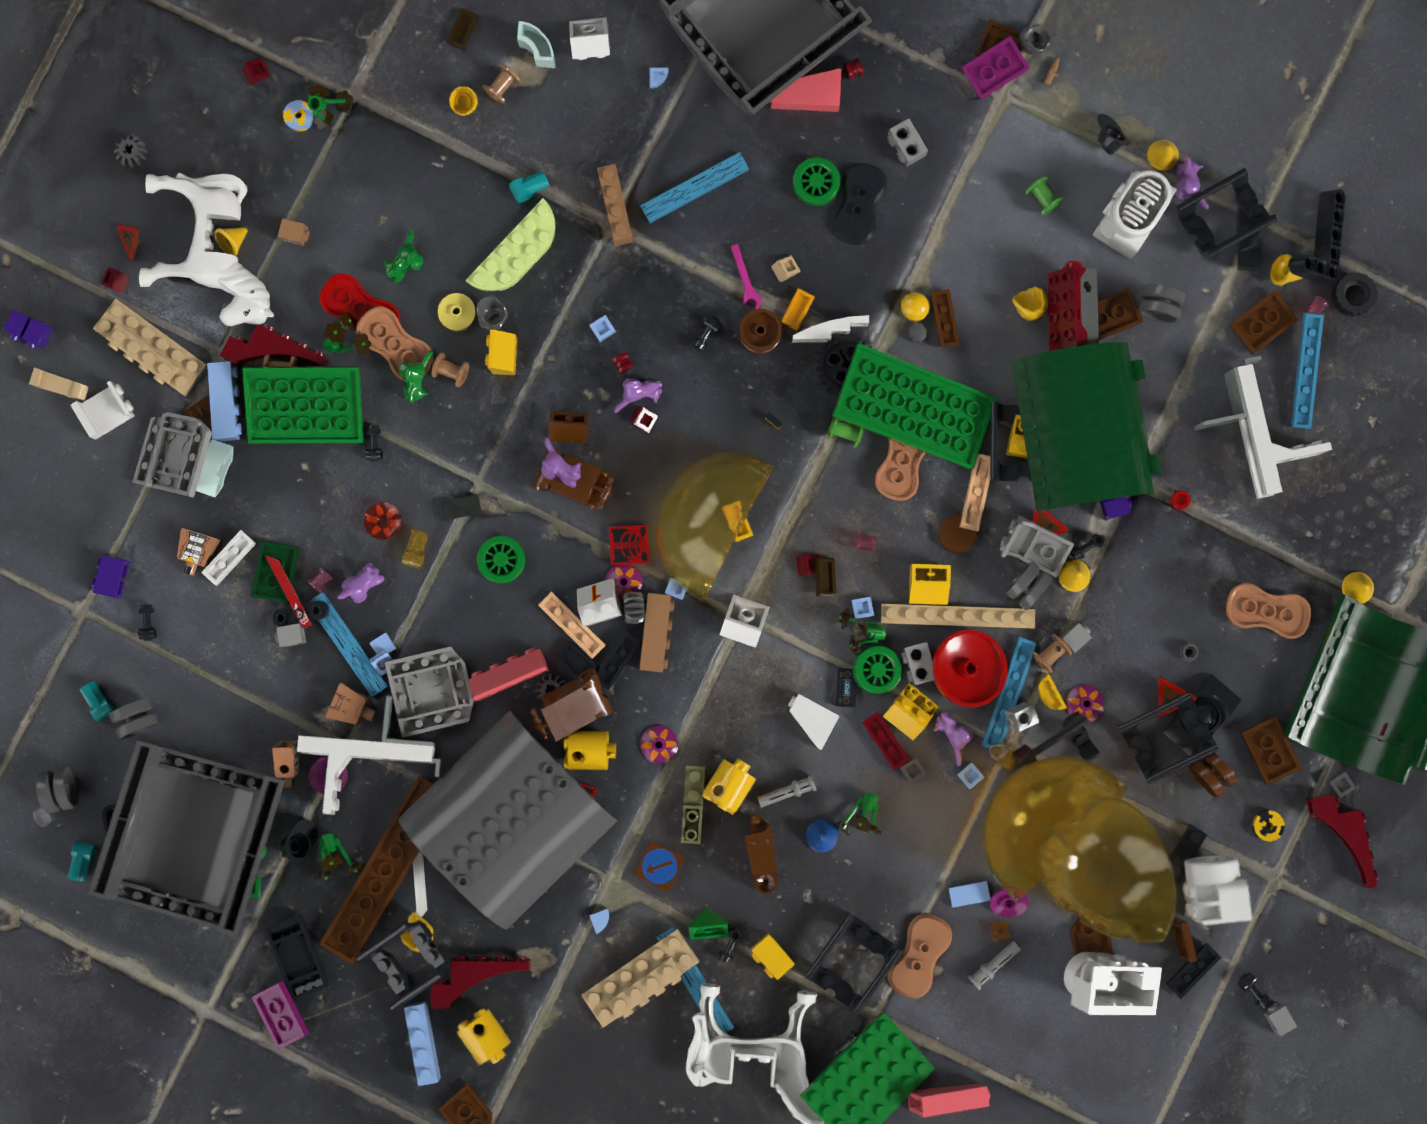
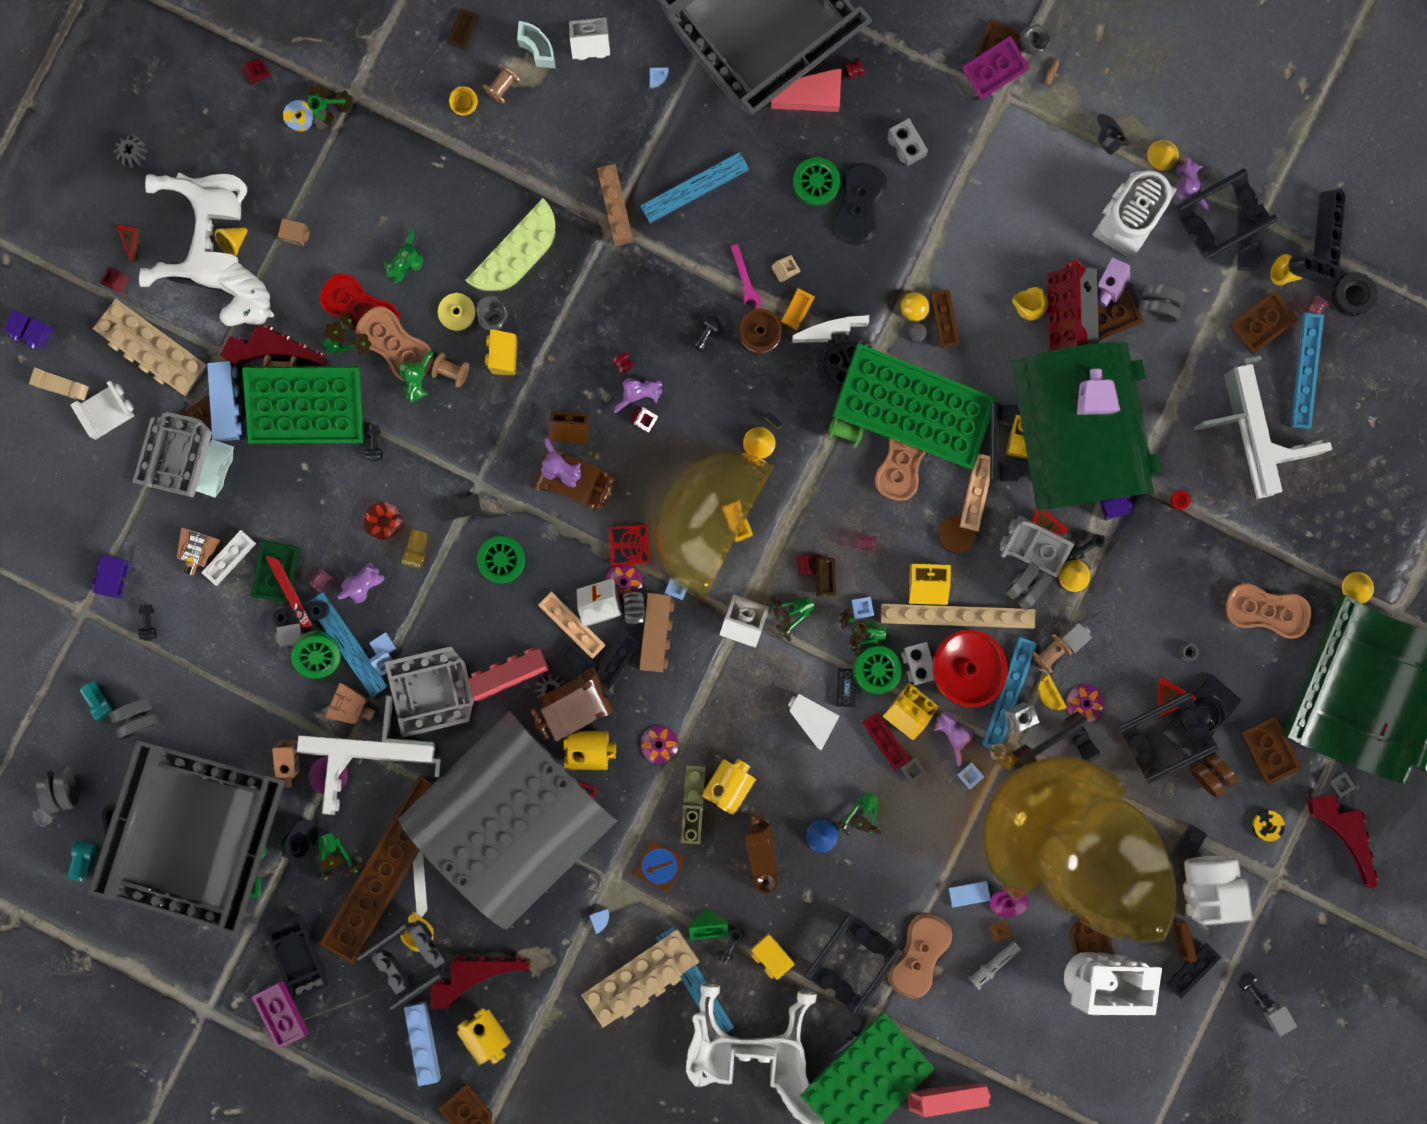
(315, 654): none -> green wheel
(524, 188): teal piece -> none
(602, 328): light blue tile -> none
(759, 442): none -> yellow hat
(796, 788): light grey pin -> none
(801, 607): none -> plant
(1044, 195): bright green hose -> none
(1097, 395): none -> lavender torso
(1113, 282): none -> lavender torso

